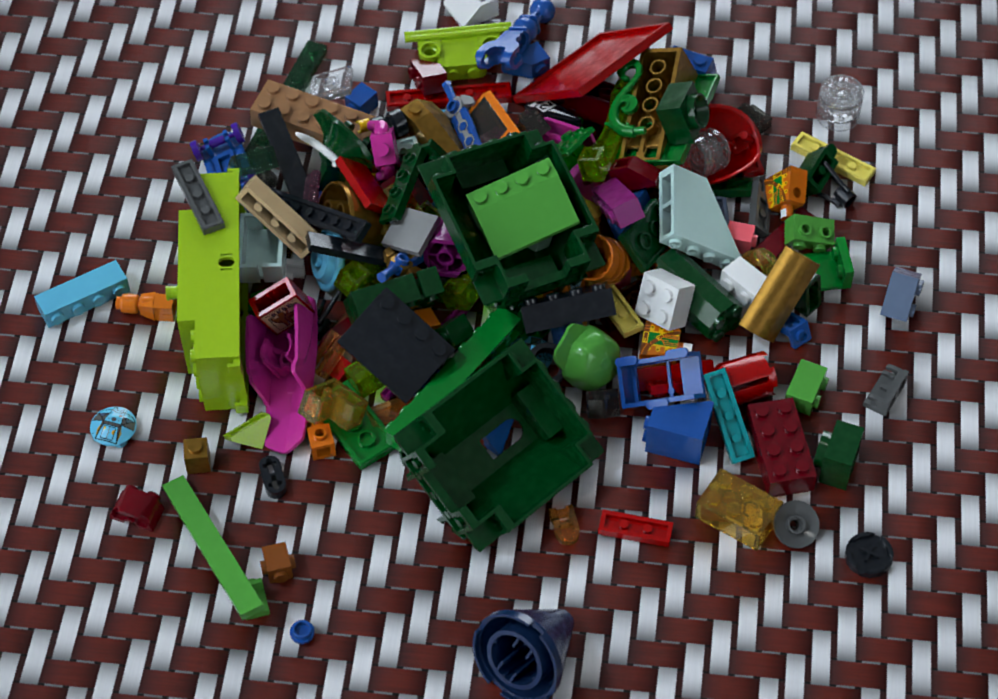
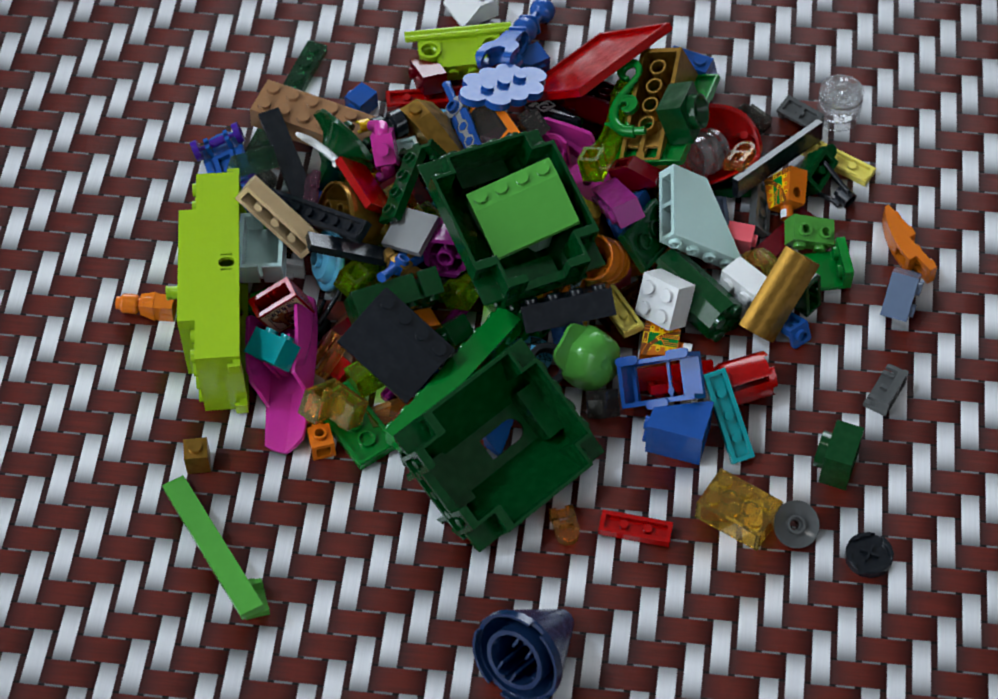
(82, 293): medium azure brick -> none
(113, 426): medium azure dish -> none
(138, 507): dark red cylinder -> none
(198, 197): dark grey tile -> none
(251, 432): lime slope -> none
(272, 349): none -> teal brick
(277, 476): black beam -> none
(277, 563): dark orange brick -> none
(302, 632): blue plate -> none
(333, 83): clear tile -> none
(502, 87): none -> plate
(572, 145): green bracket -> none
(743, 152): none -> clear orange plate
(777, 158): none -> black tile
(780, 447): dark red brick -> none
(798, 112): none -> dark grey hinge
(806, 386): bright green brick -> none
(900, 240): none -> orange slope

